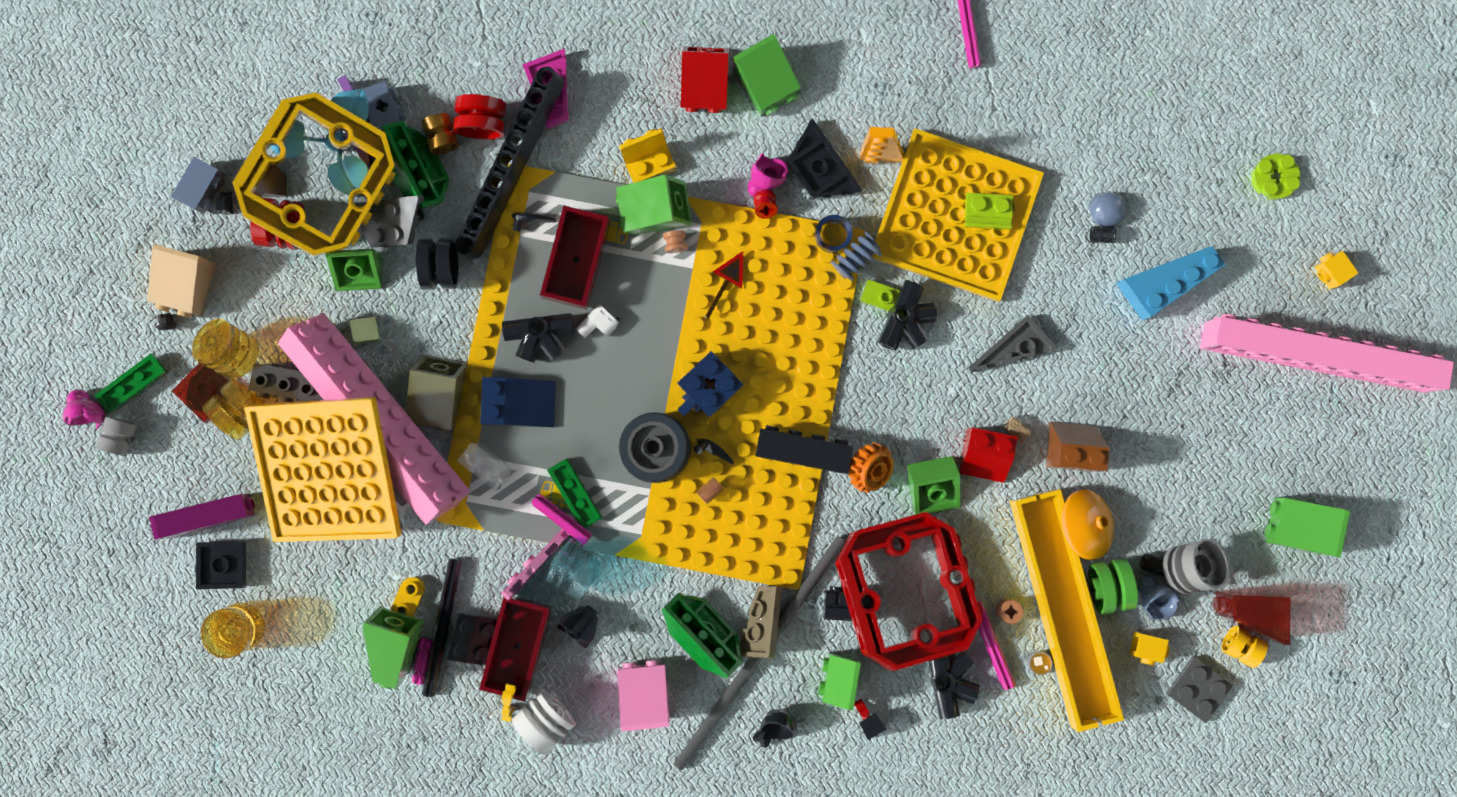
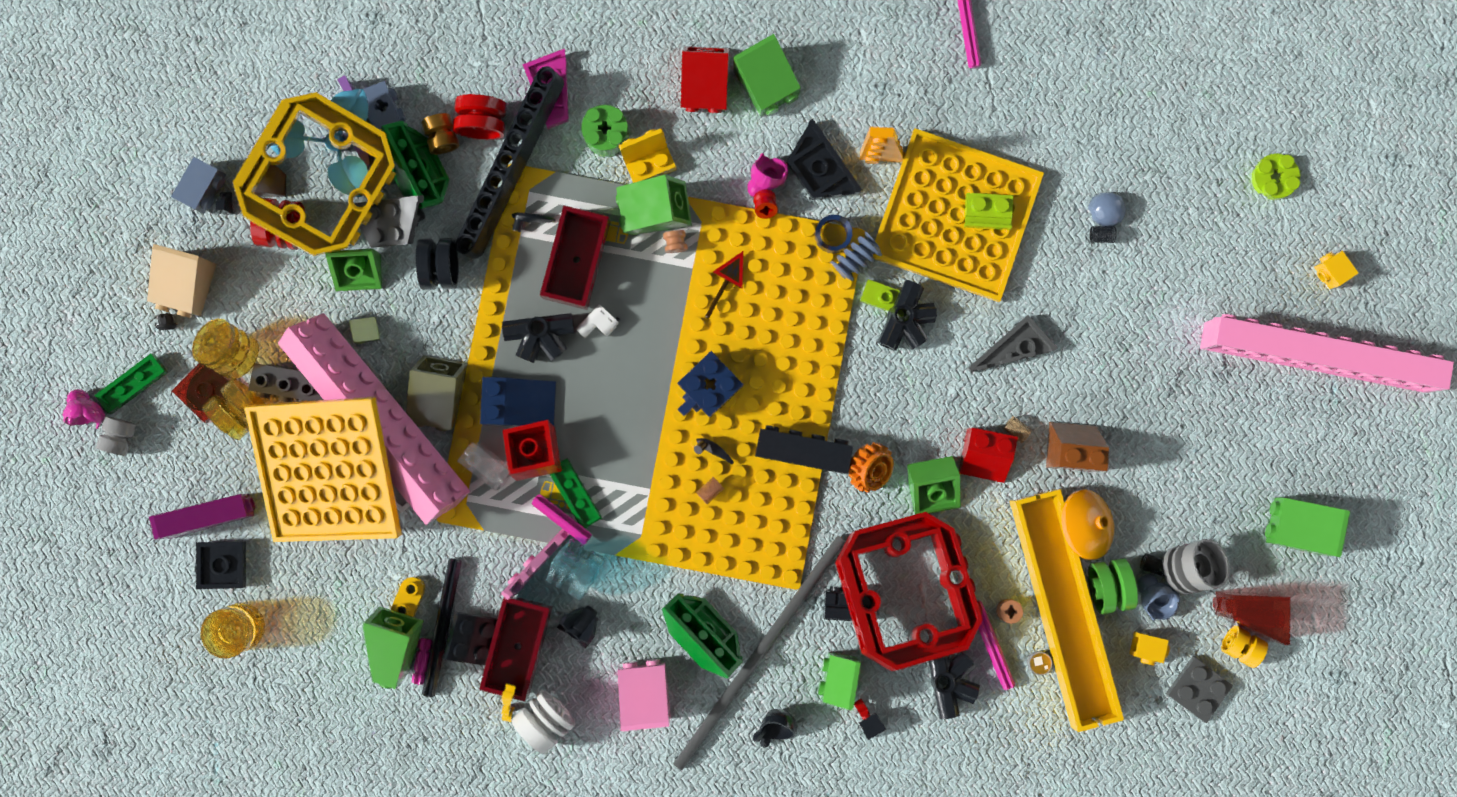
(532, 450): none -> red brick
(596, 121): none -> bright green brick
(637, 445): wheel -> none
(762, 627): dark tan wing -> none
(1163, 284): dark azure wedge -> none

